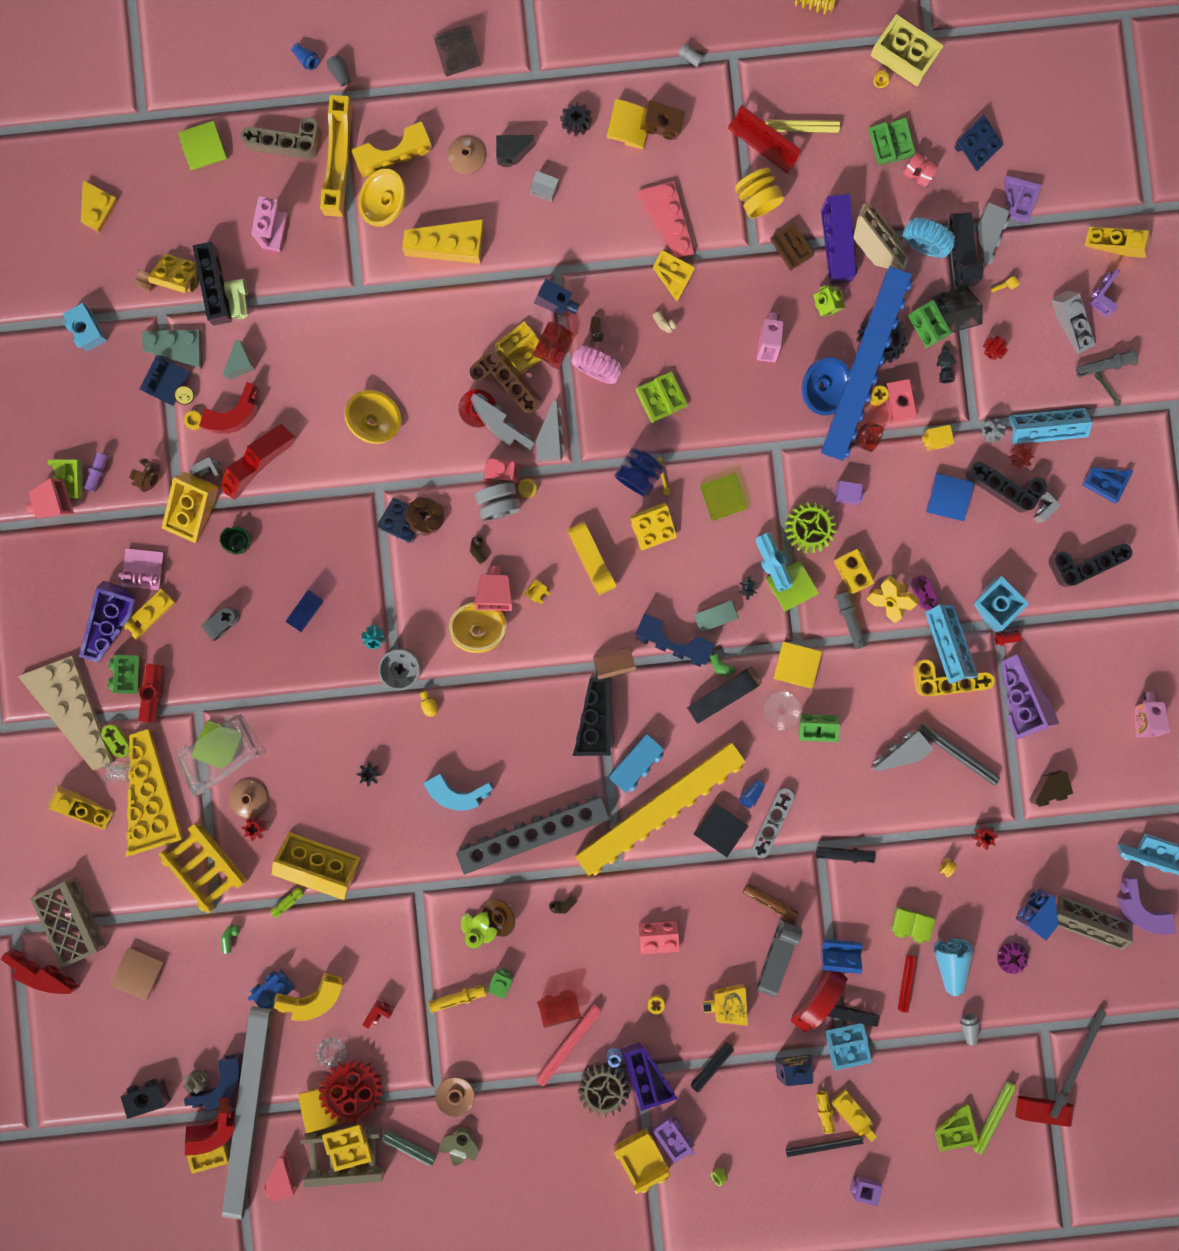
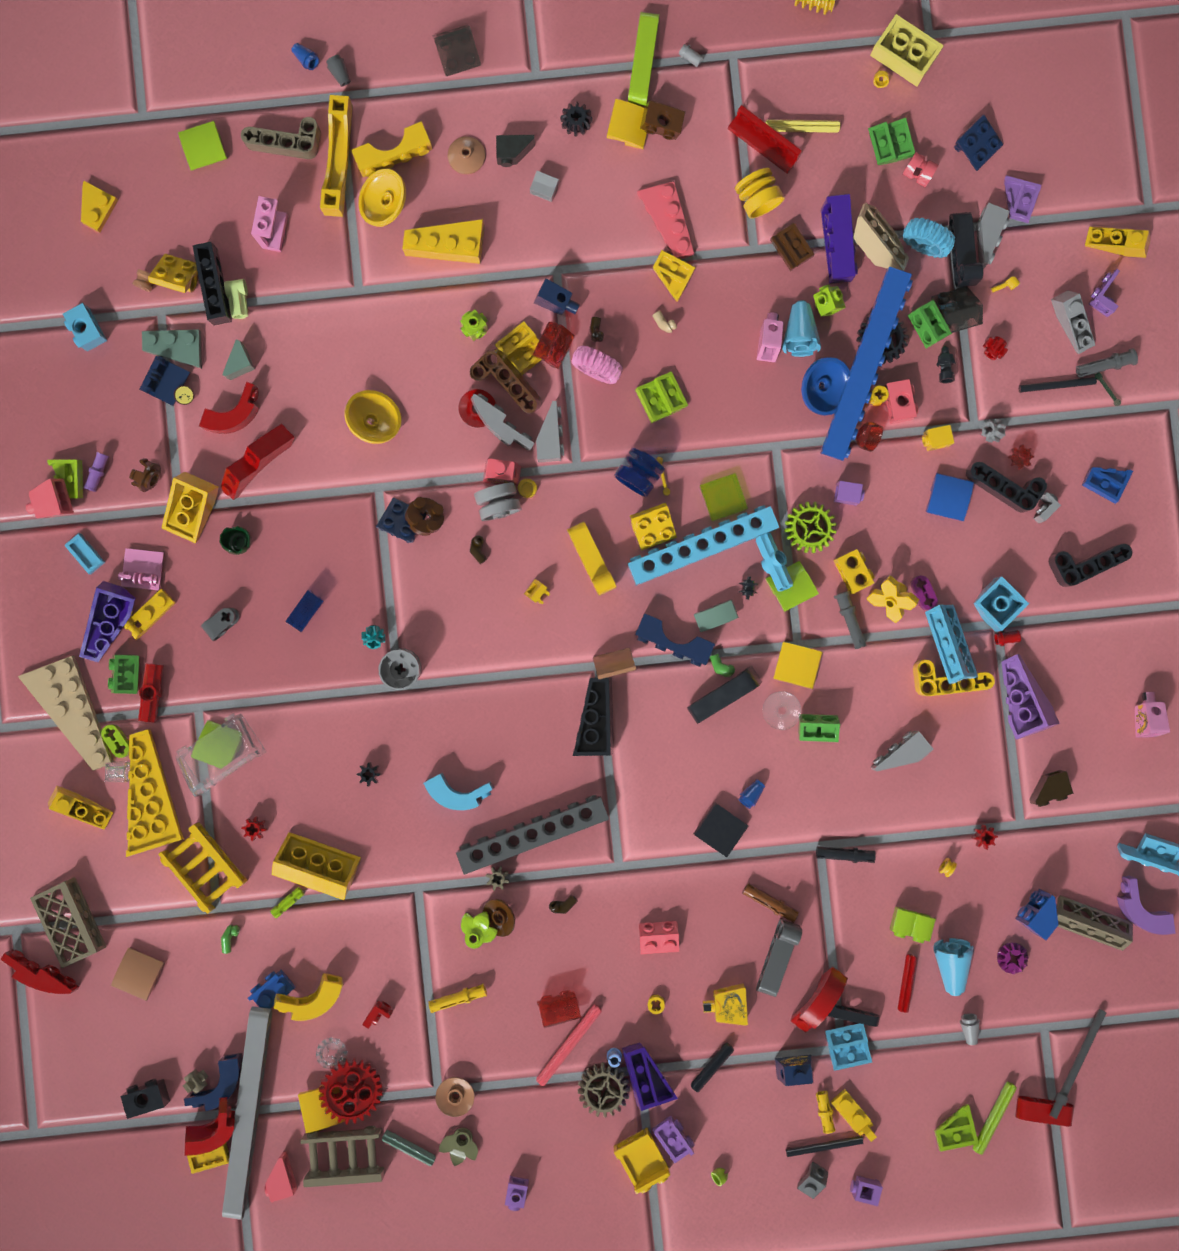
(84, 553): none -> medium azure tile
(192, 420): yellow tile -> none
(203, 468): light grey bracket -> none
(257, 798): nougat dish -> none
(347, 1147): yellow slope -> none
(428, 704): yellow cylinder -> none
(469, 621): yellow dish -> none
(474, 331): none -> lime brick
(493, 592): coral torso -> none
(496, 883): none -> dark tan gear
(500, 983): bright green bracket -> none
(518, 1187): none -> medium lavender brick
(636, 763): dark azure brick -> none
(643, 58): none -> lime beam
(659, 809): yellow brick -> none
(767, 524): none -> medium azure brick
(775, 824): light grey beam -> none
(801, 331): none -> medium azure cone
(813, 1181): none -> dark grey bracket
(841, 956): blue bracket -> none
(958, 753): dark grey axle -> none
(1052, 428): medium azure fence -> none
(1057, 384): none -> black bar

